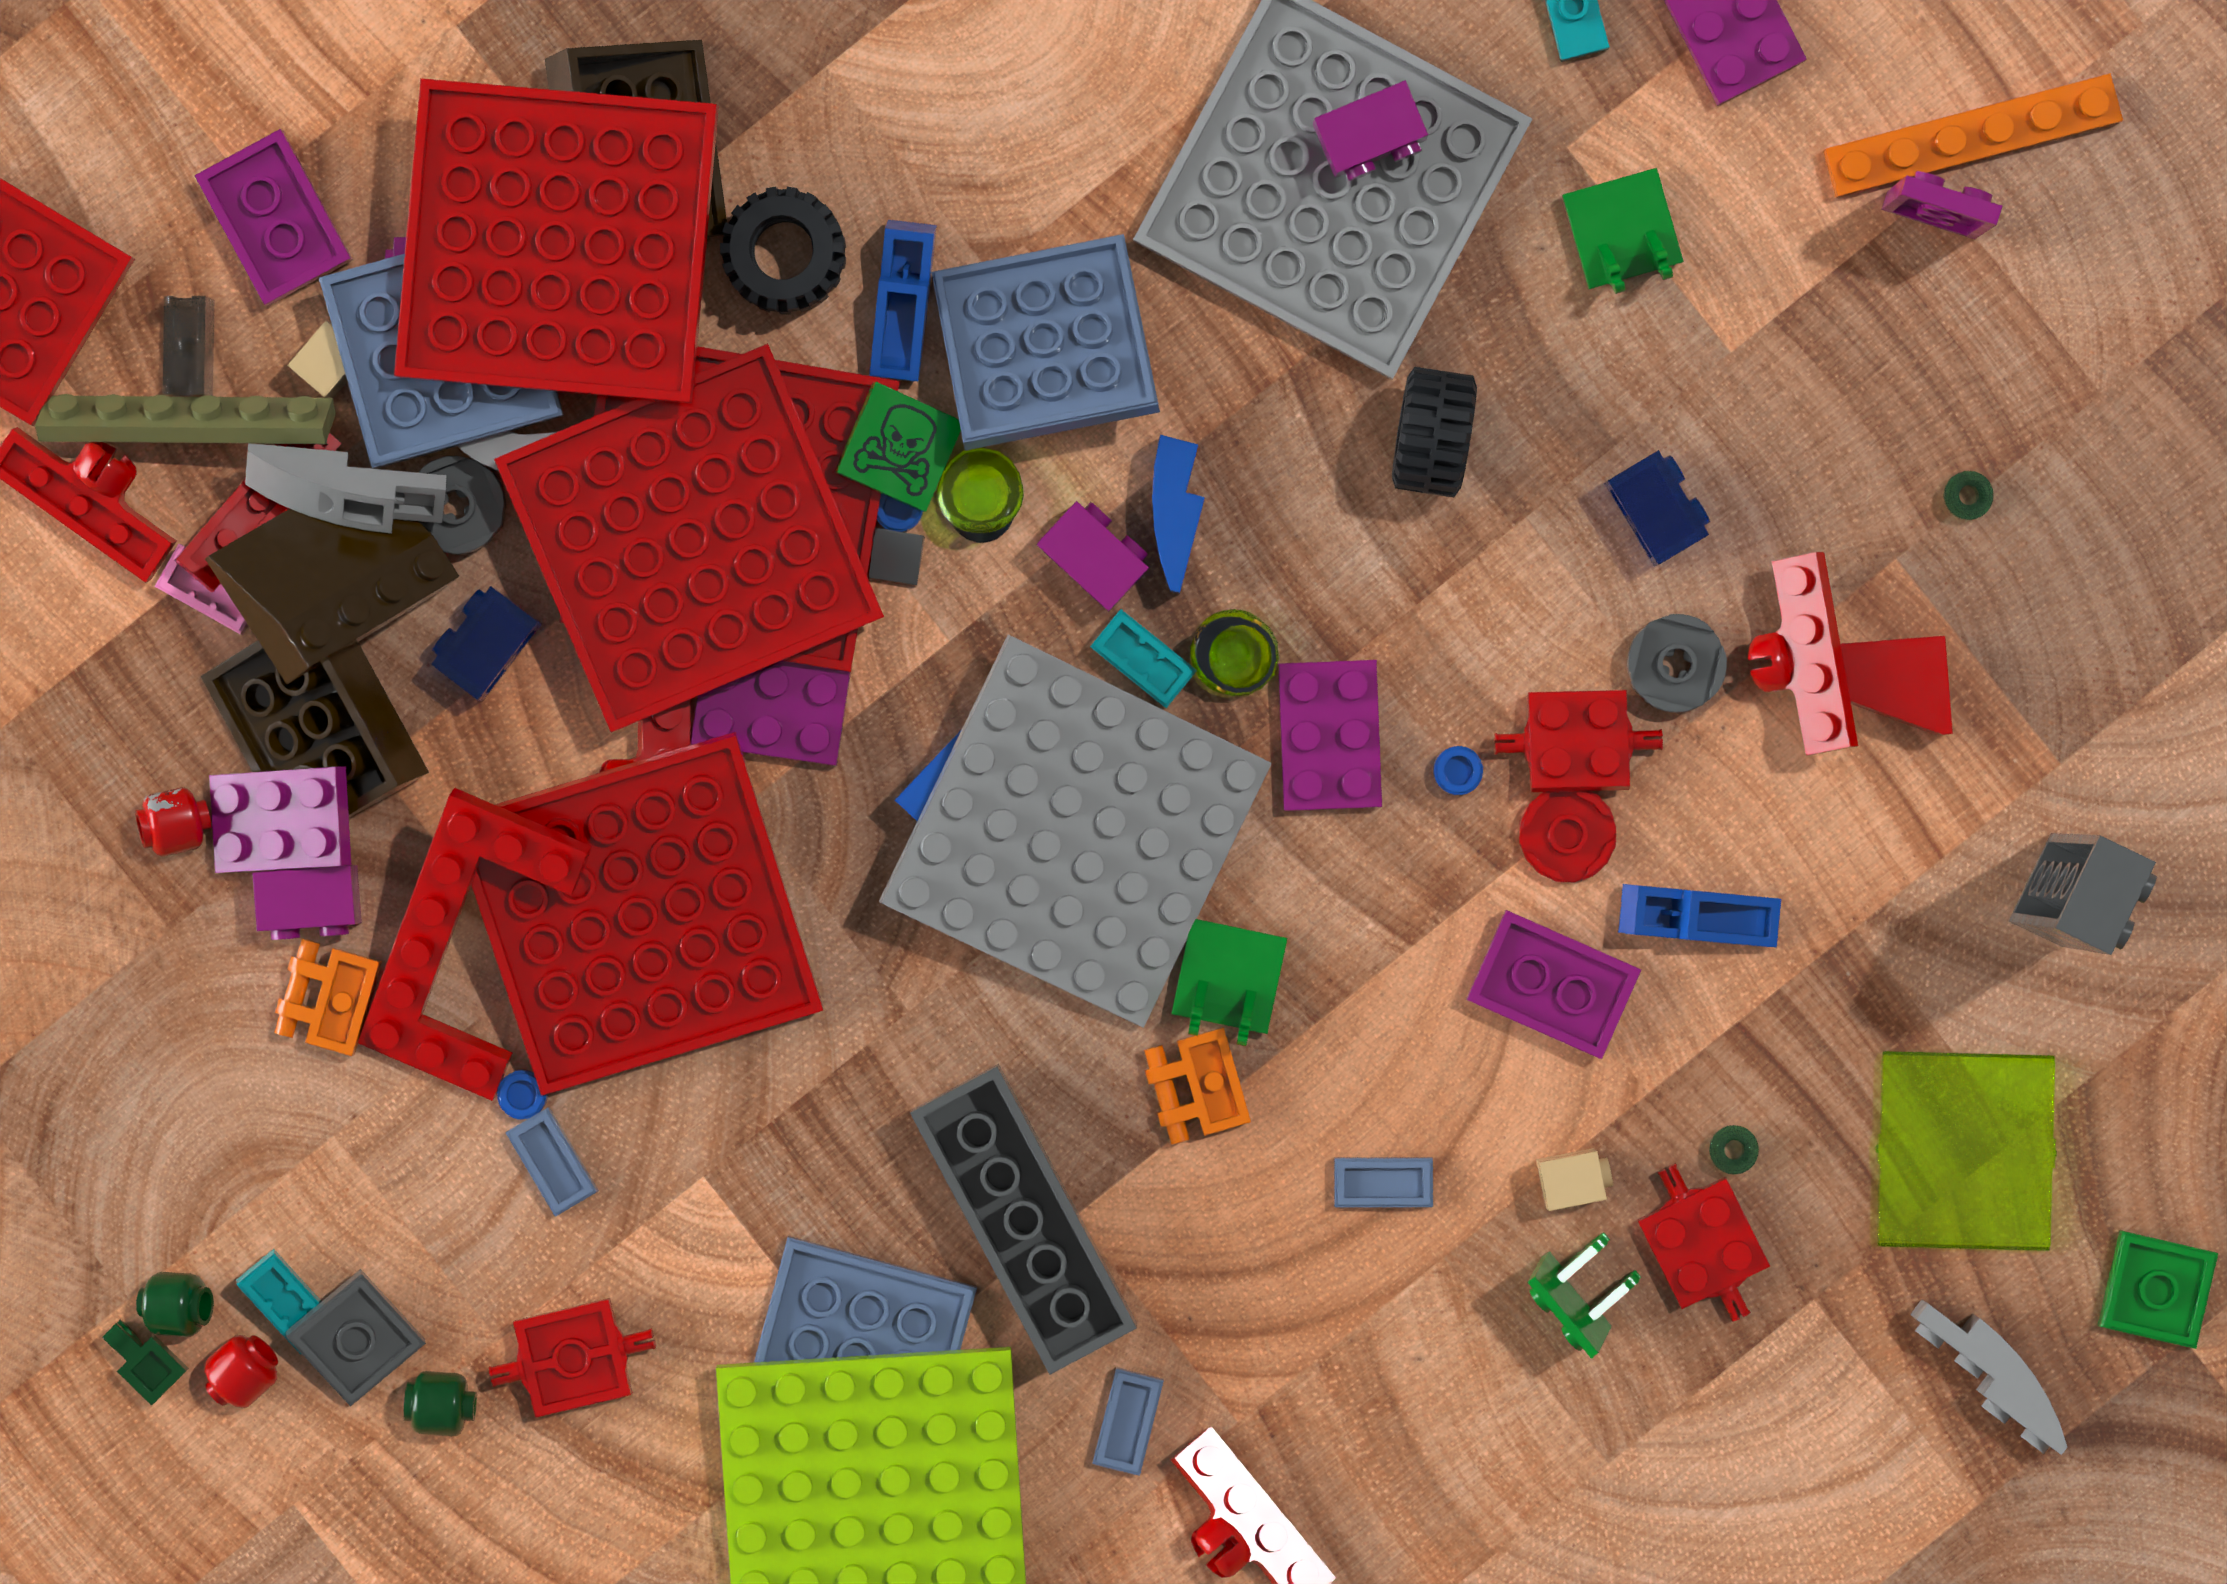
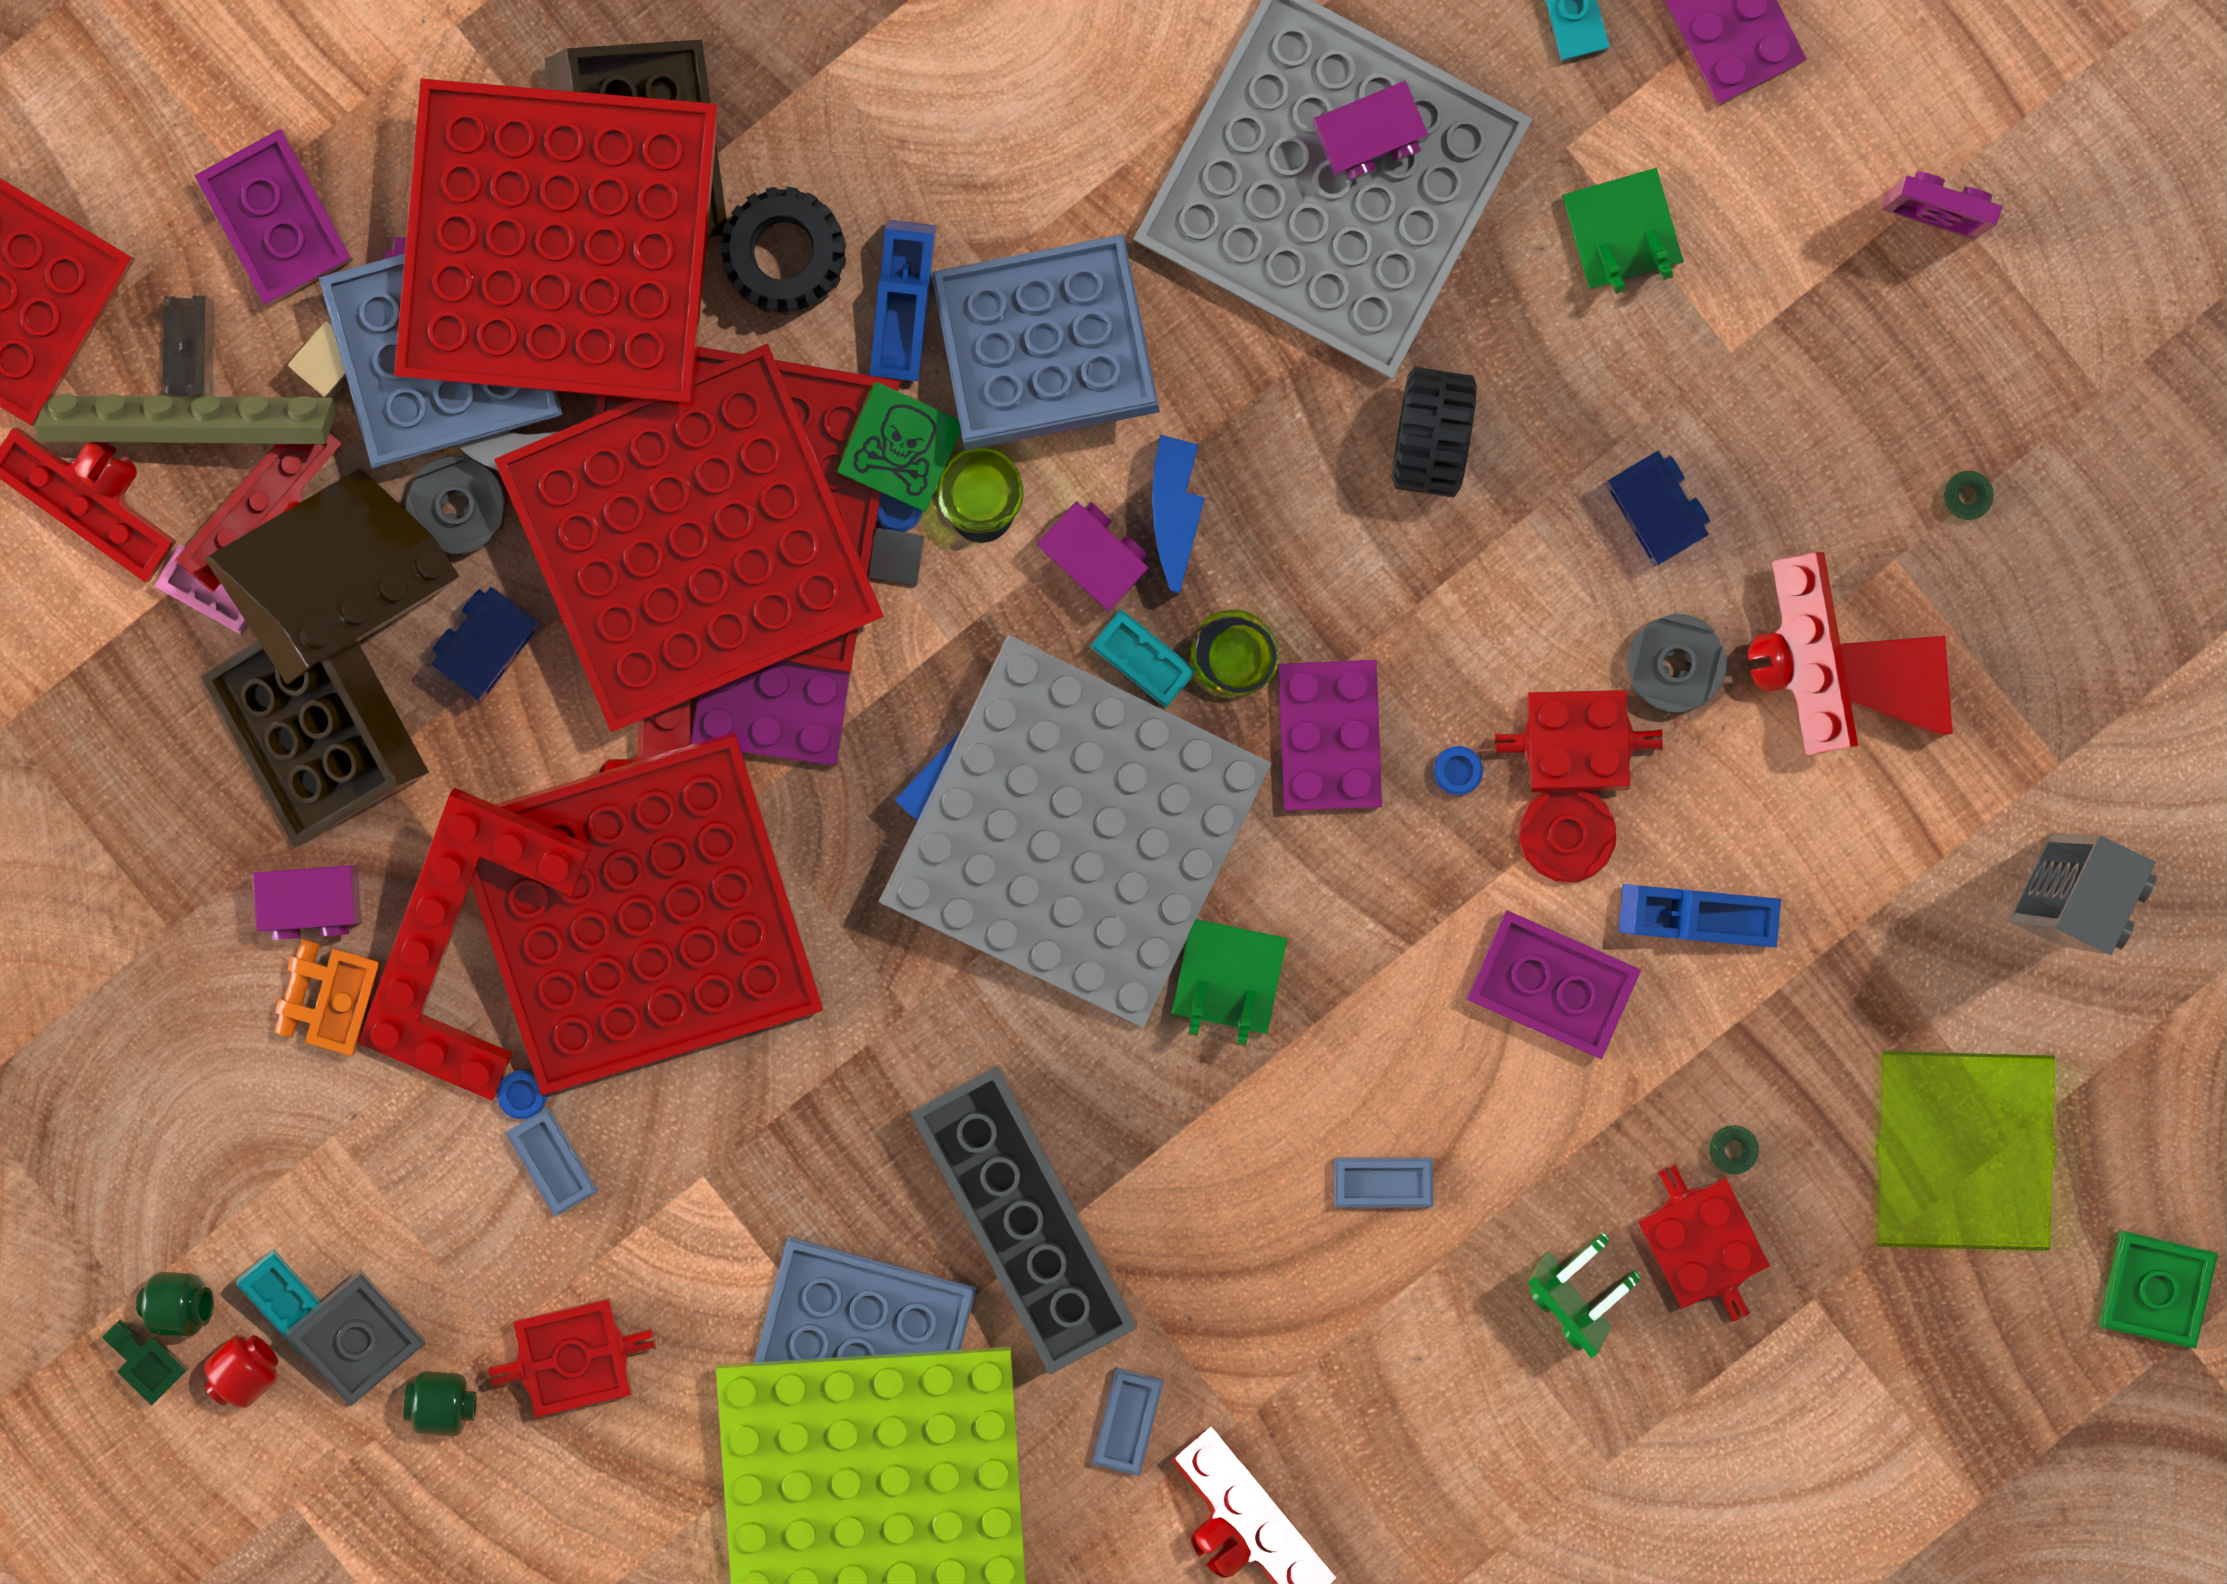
(172, 821): red head -> none
(280, 819): plate -> none
(353, 497): light grey slope -> none
(1211, 1080): orange plate -> none
(1574, 1179): tan brick -> none
(1973, 135): orange plate -> none
(2009, 1382): light grey slope -> none

